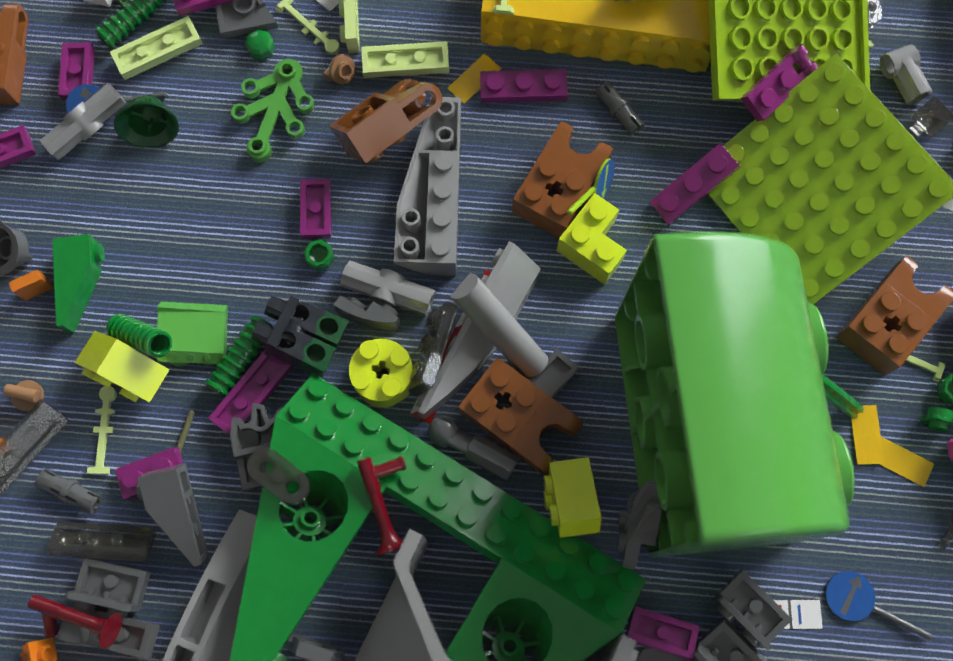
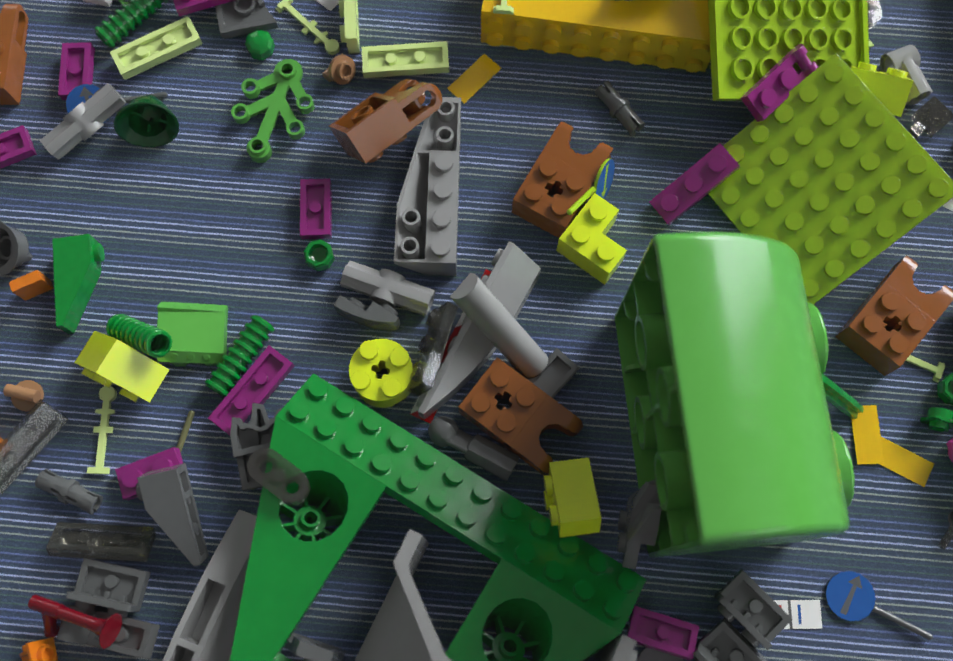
(301, 335): black hips -> none
(370, 476): dark red piece -> none
(523, 85): magenta plate -> none
(889, 87): none -> neon yellow brick

